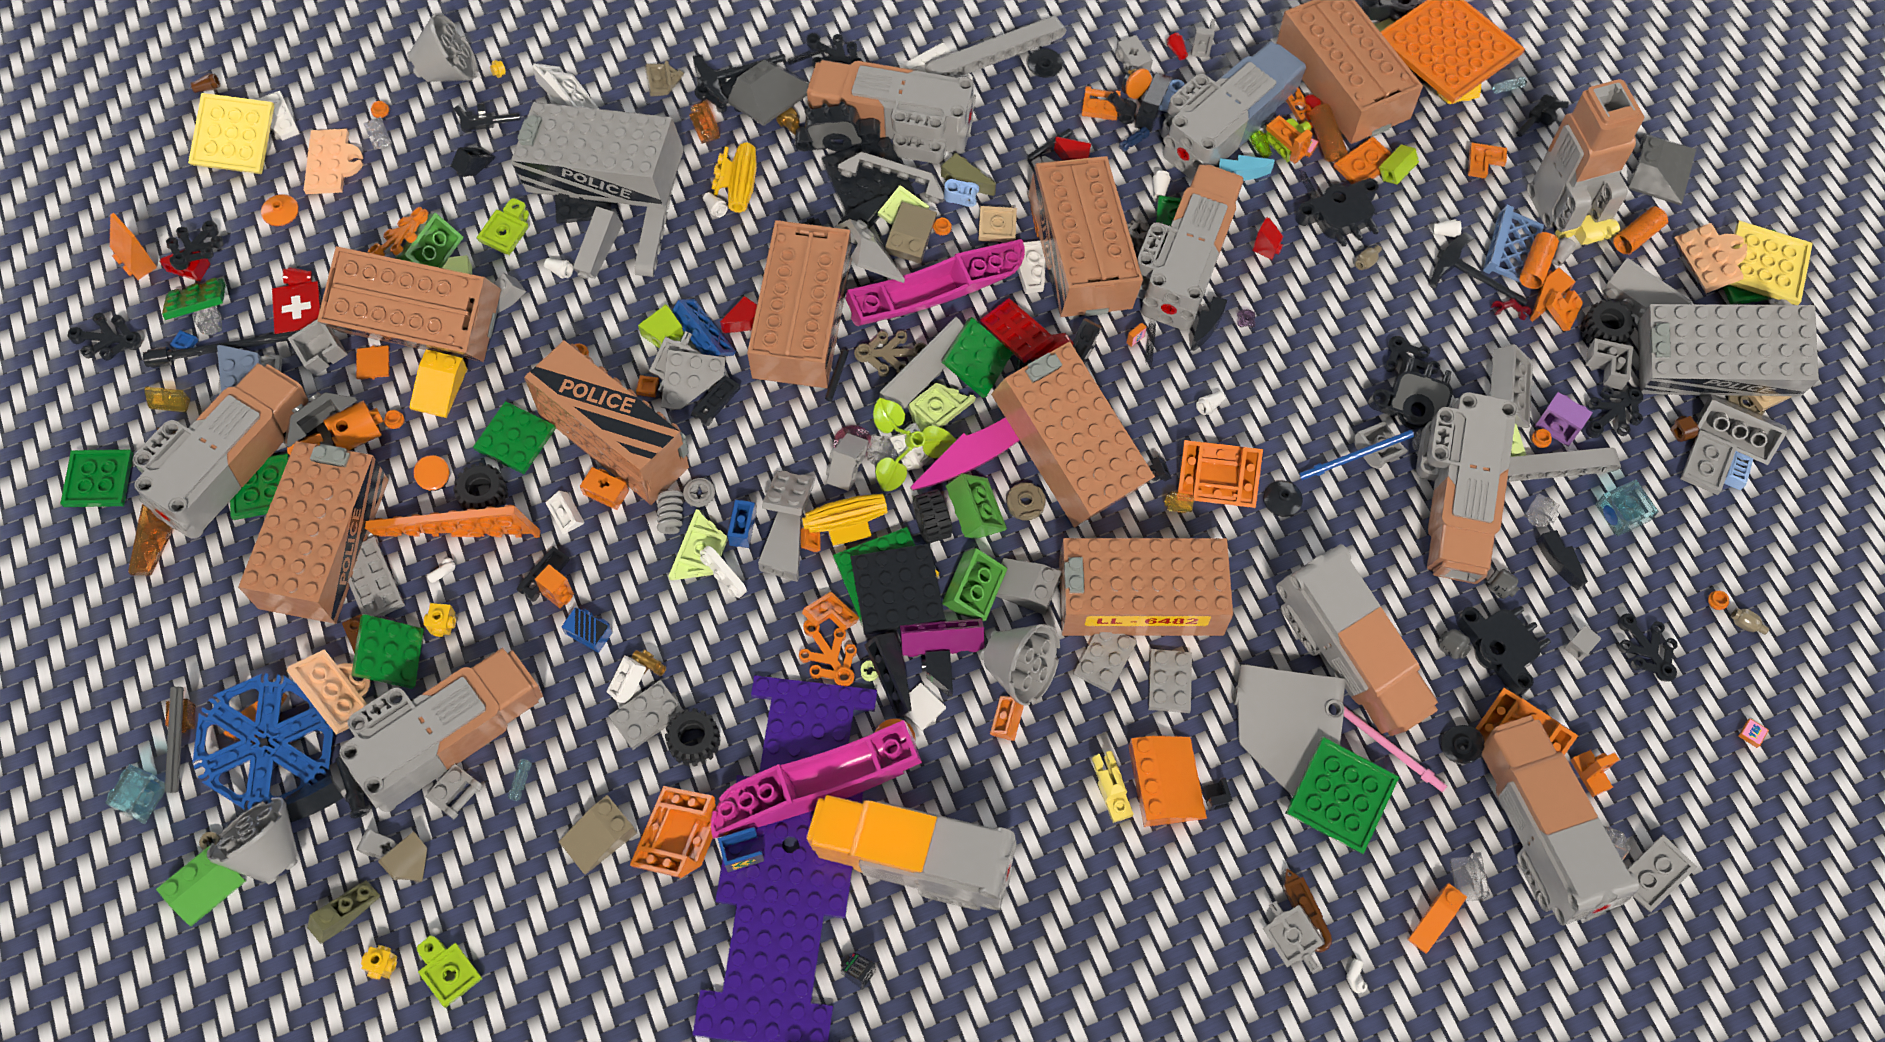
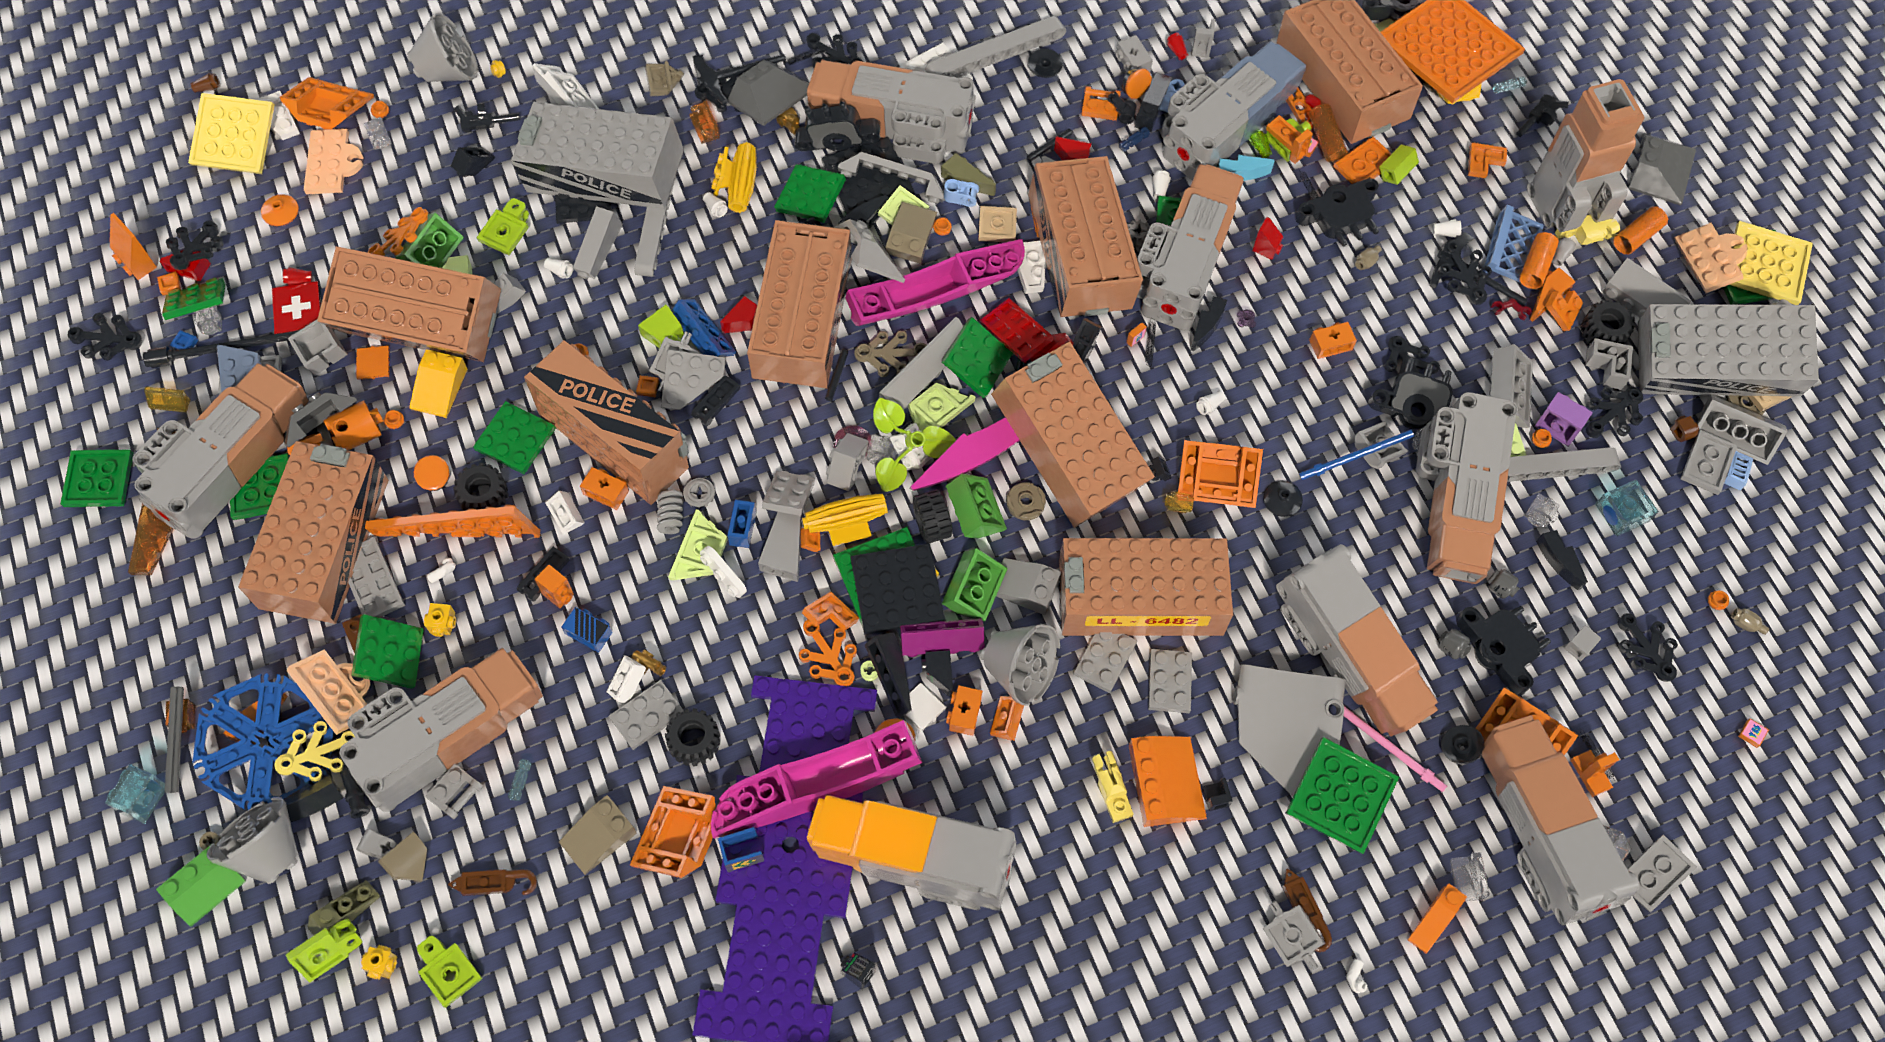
(168, 282): none -> orange tile
(311, 754): none -> light yellow plant
(323, 102): none -> orange slope
(331, 946): none -> lime plate
(492, 882): none -> reddish brown plate
(810, 193): none -> green plate
(964, 722): none -> orange brick
(1332, 340): none -> orange brick
(1465, 275): none -> black plant
(1586, 741): none -> black piece

